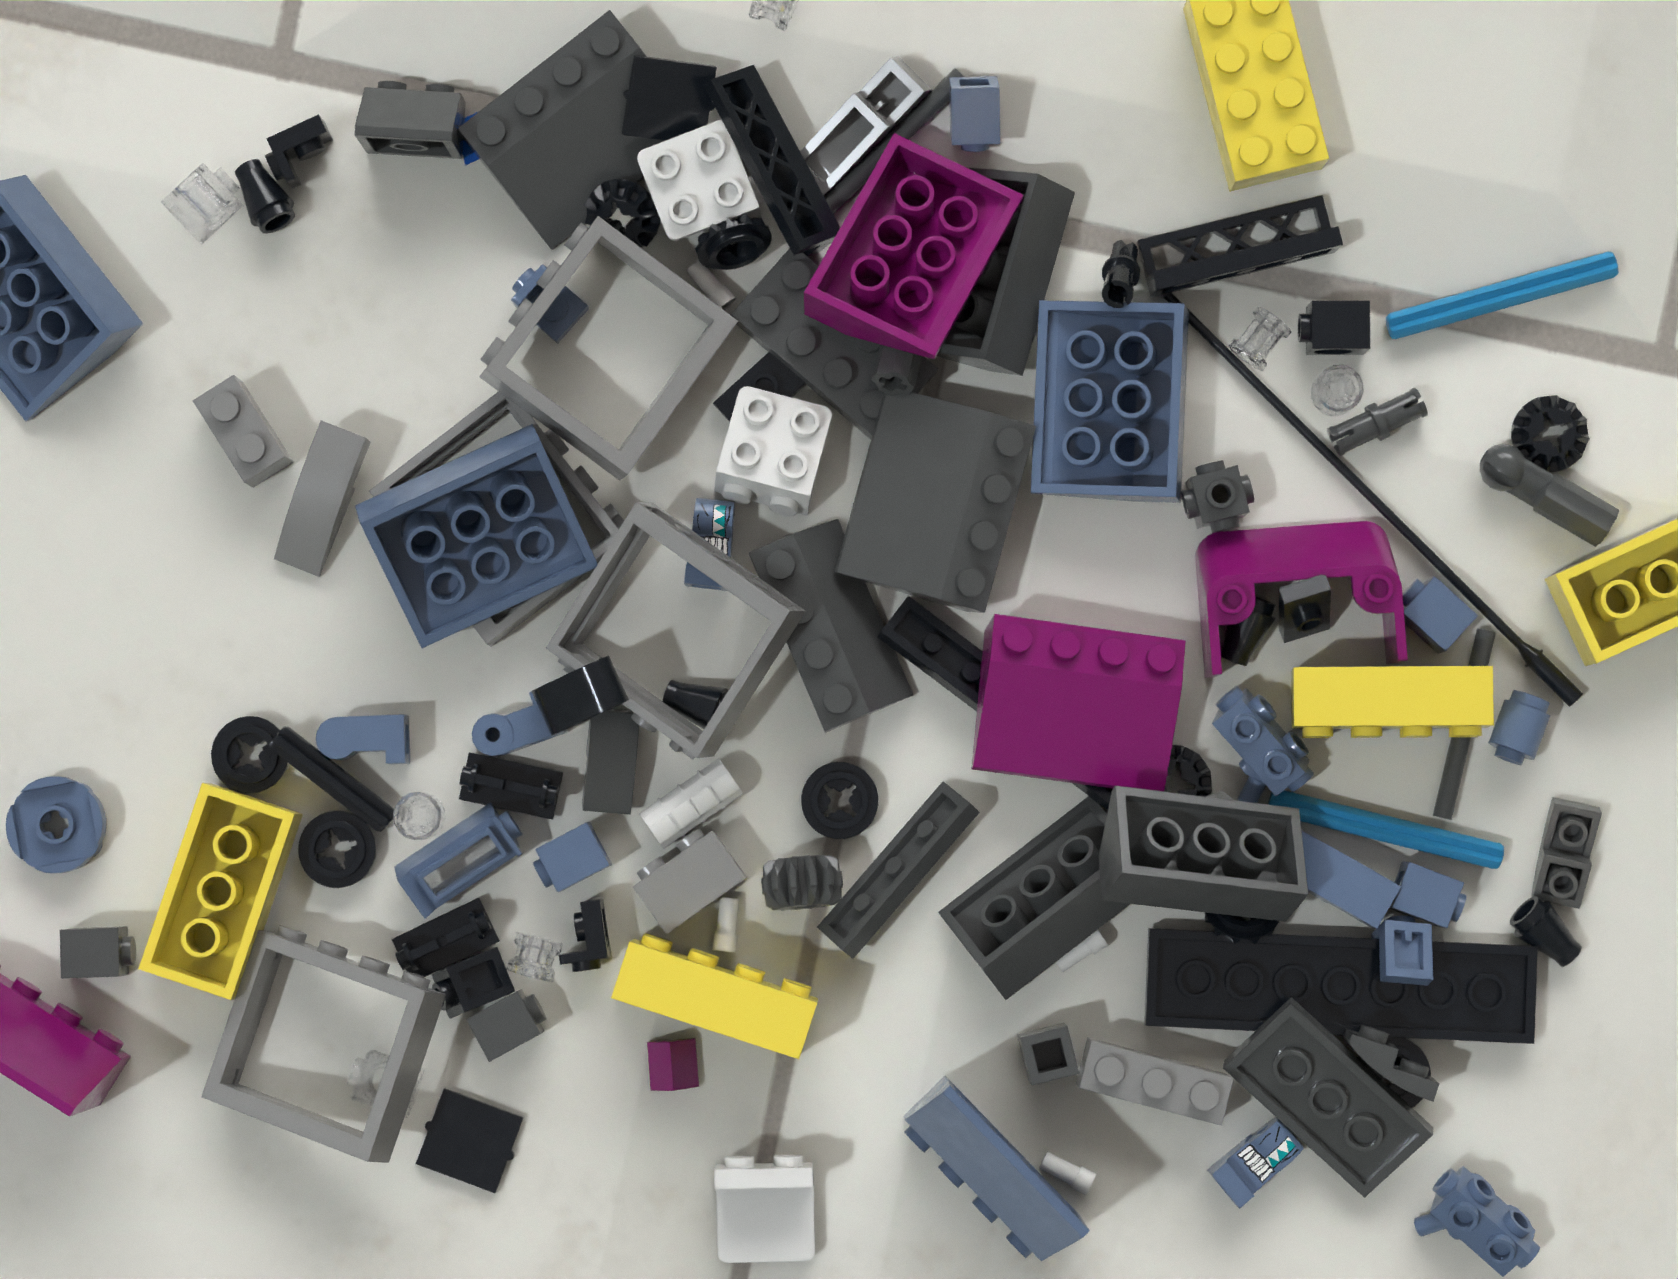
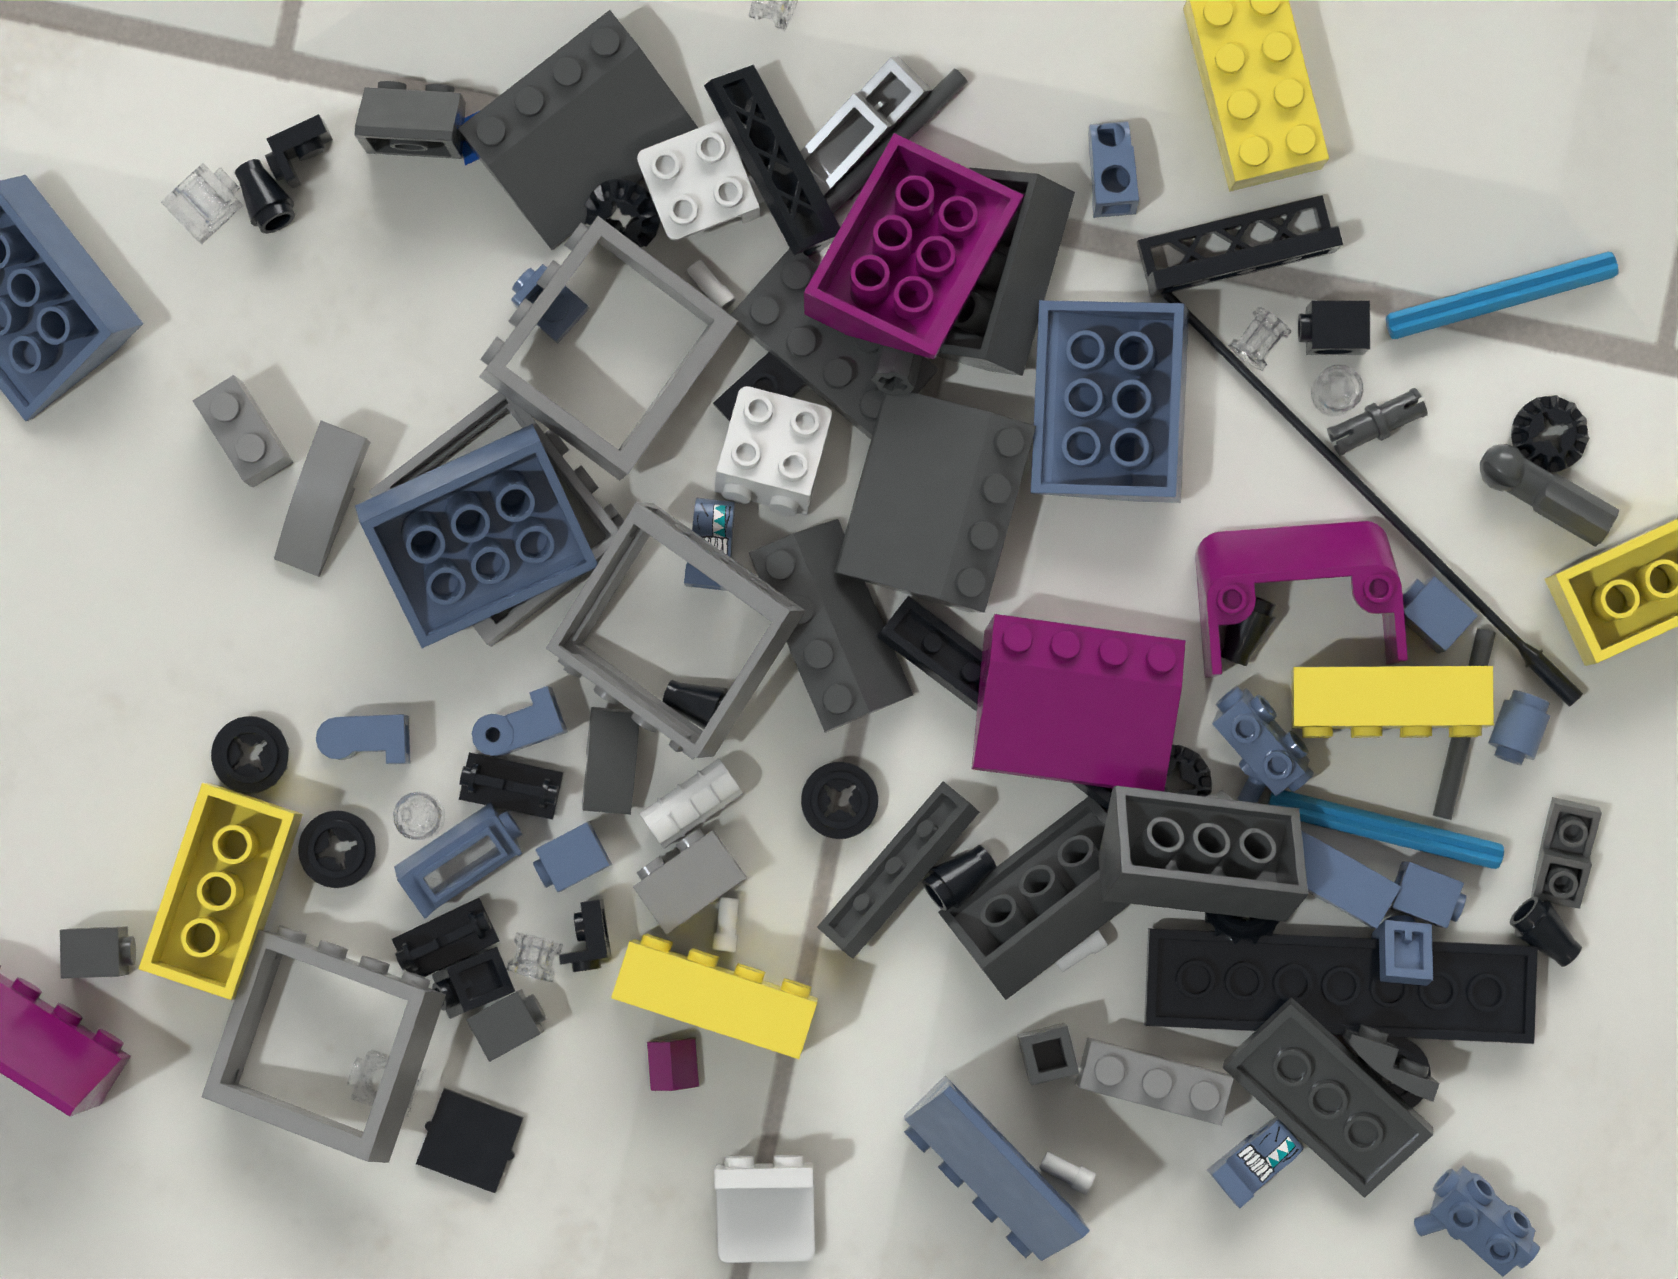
(41, 848): sand blue plate -> none
(332, 779): black axle -> none
(580, 695): black beam -> none
(666, 98): black piece -> none
(750, 241): black gear -> none
(802, 882): dark grey gear -> none
(957, 878): none -> black cone
(974, 112): sand blue brick -> none
(1112, 170): none -> sand blue leg
(1120, 274): black axle -> none
(1202, 507): dark grey brick -> none
(1304, 608): black plate -> none

